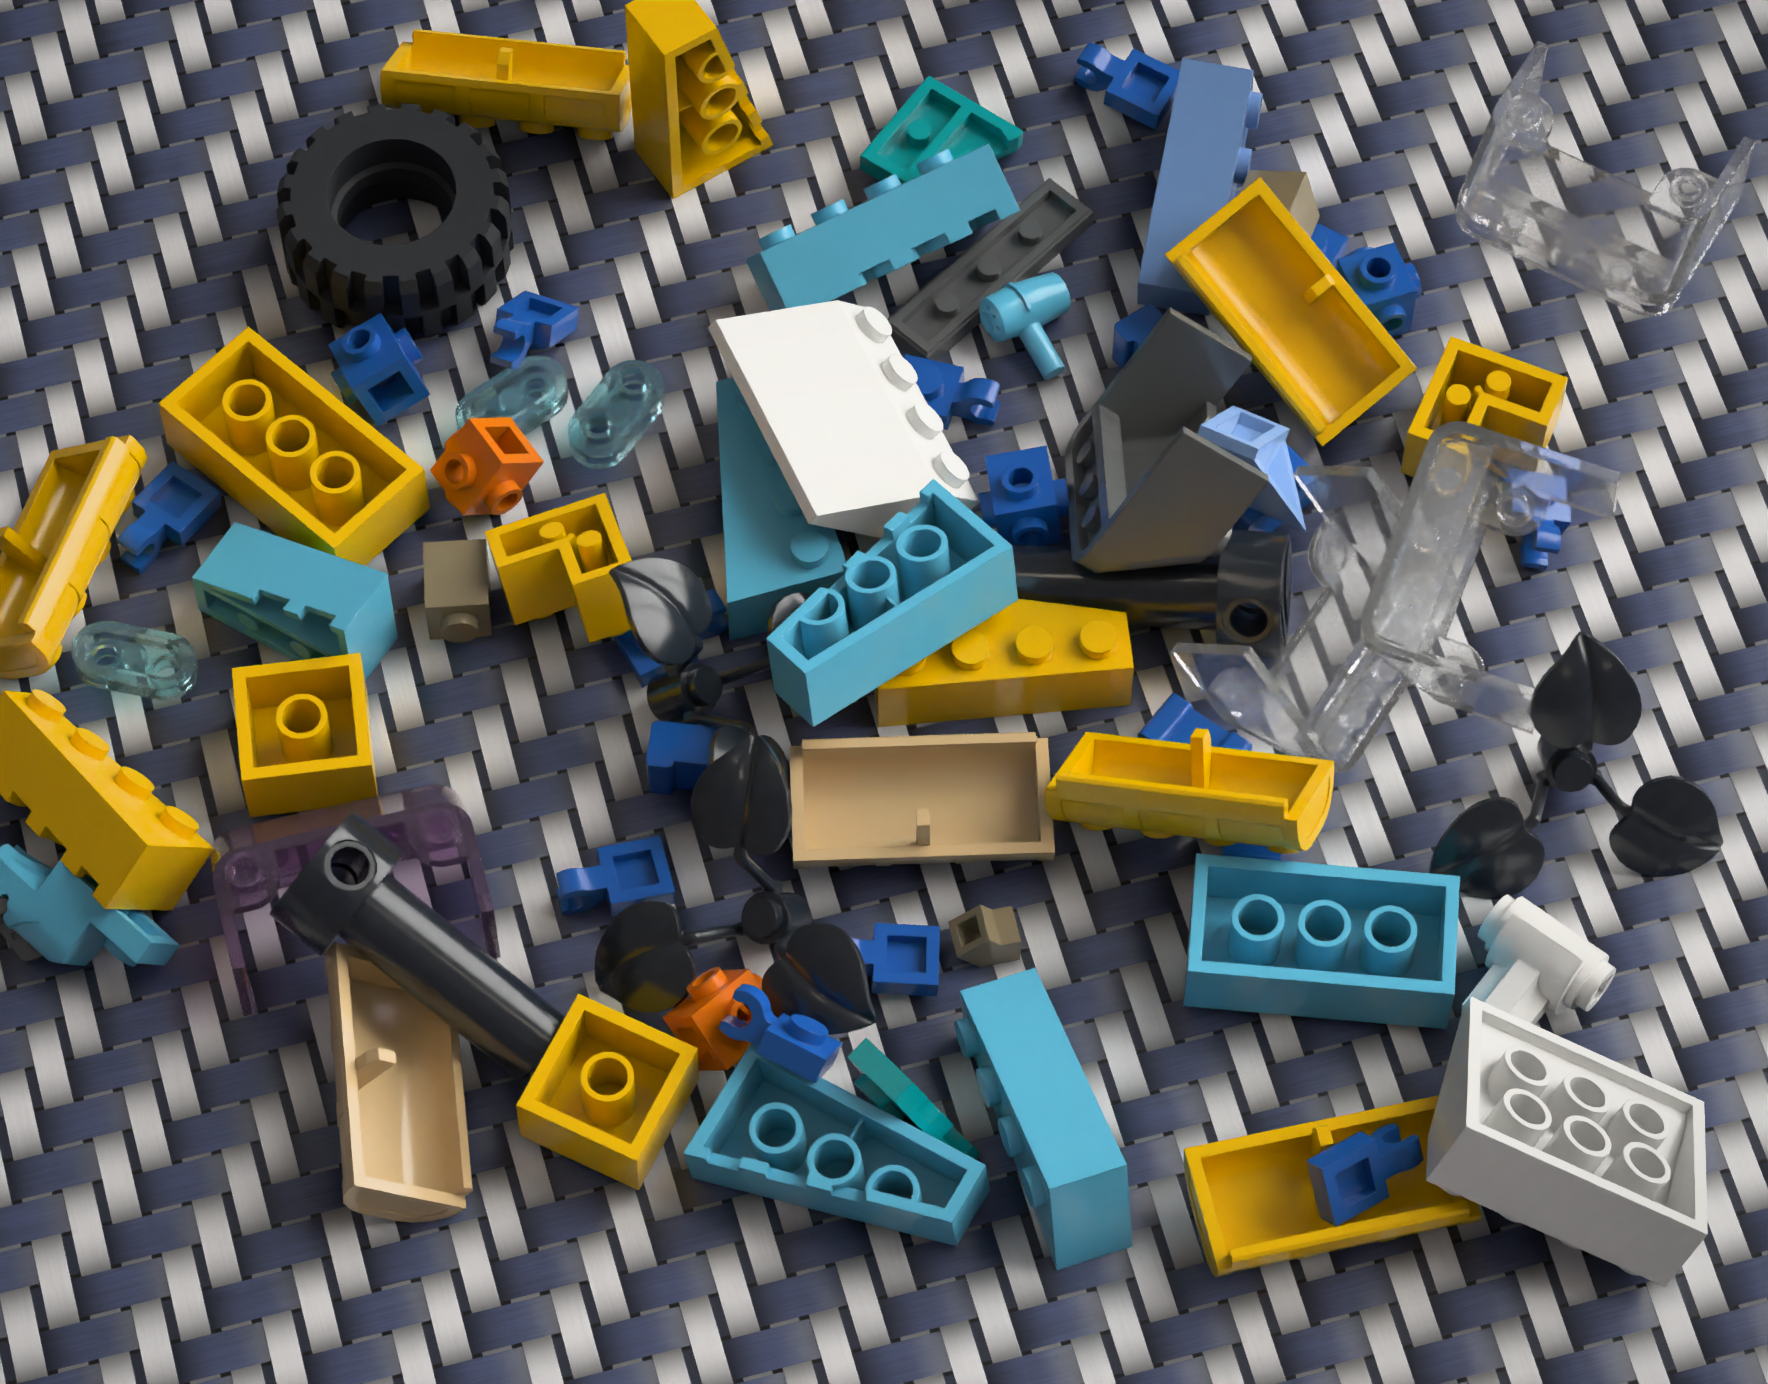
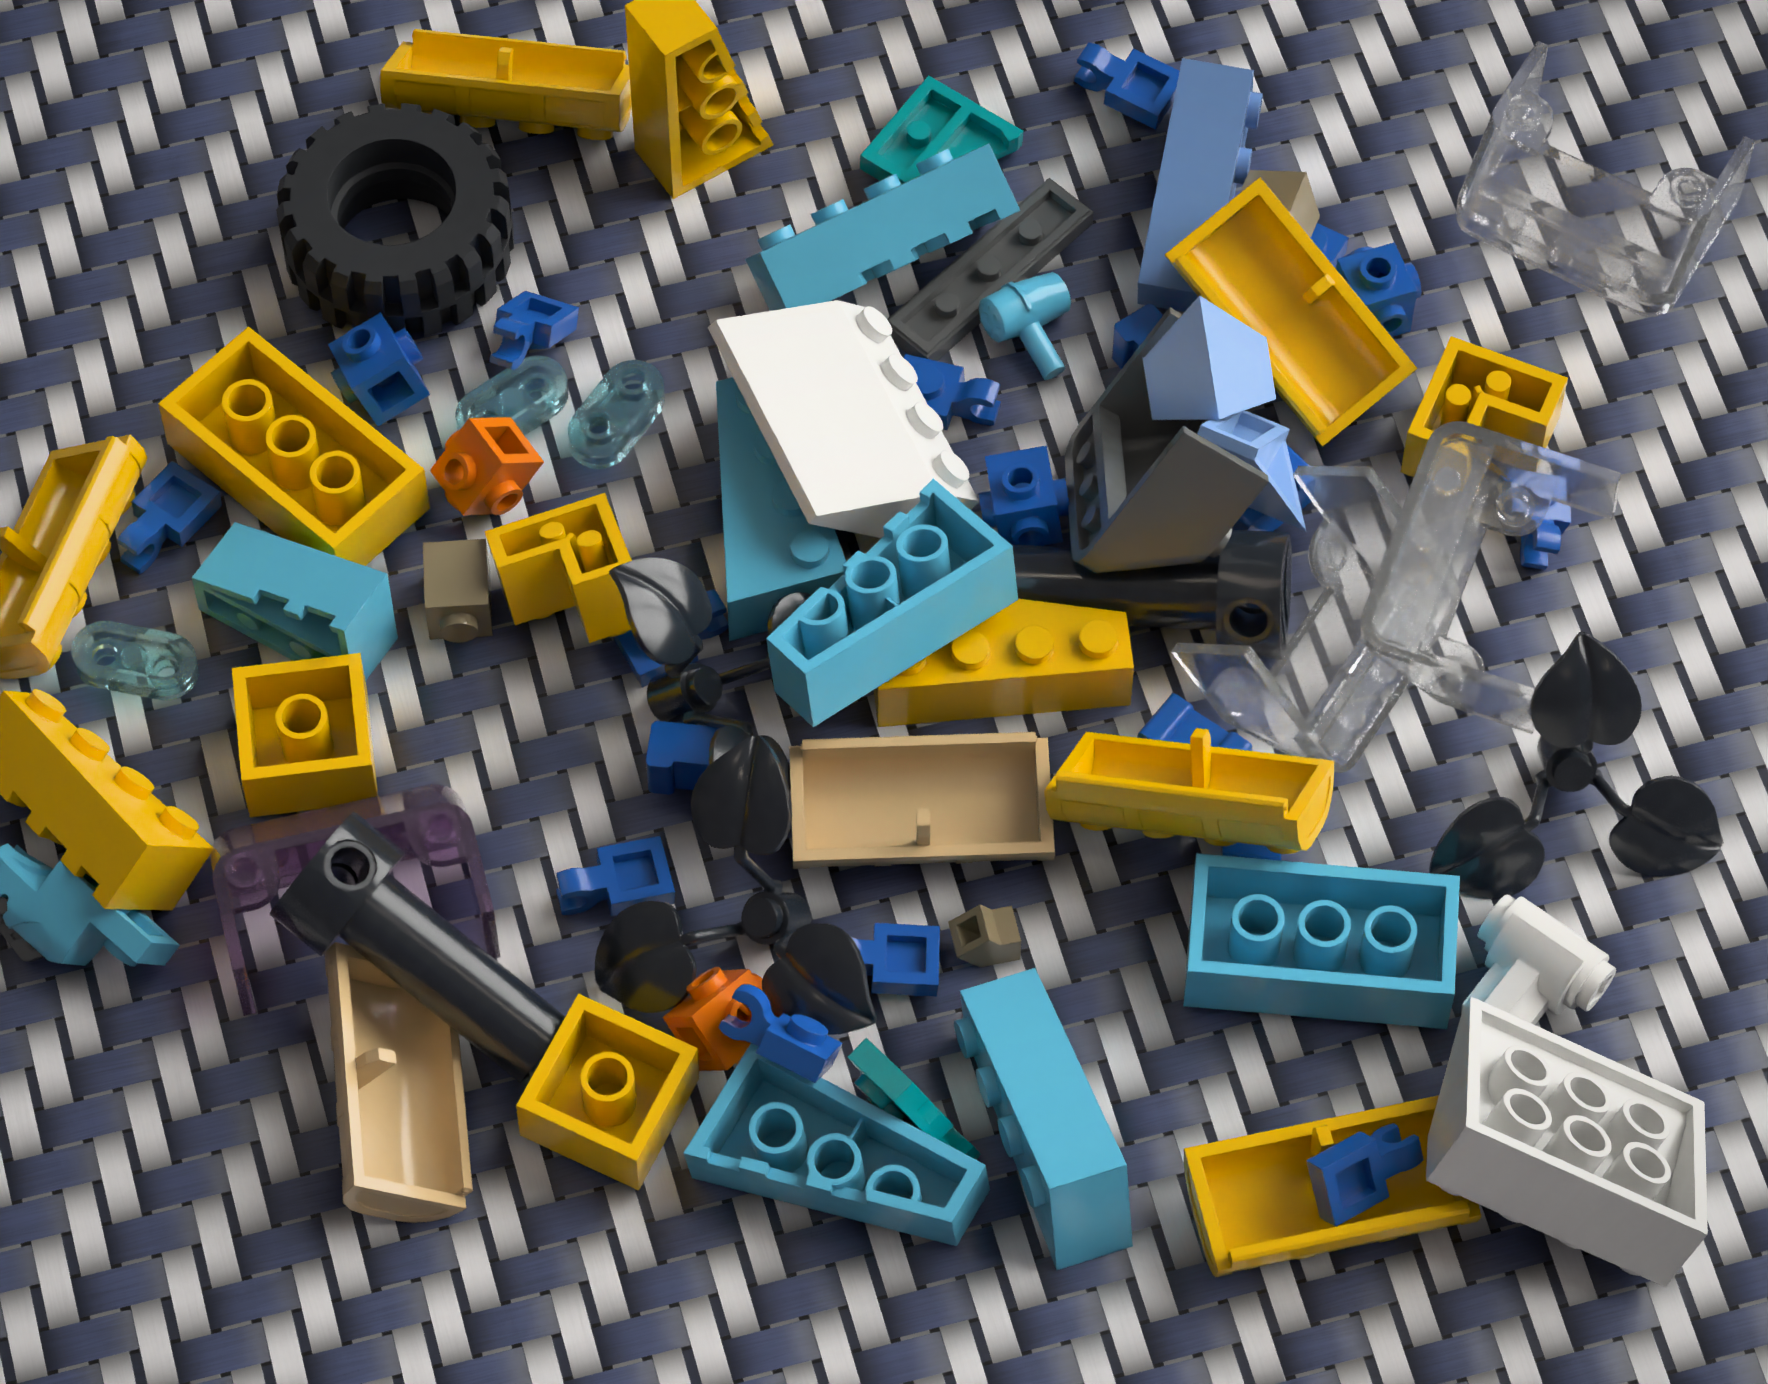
(1207, 367): none -> light blue slope

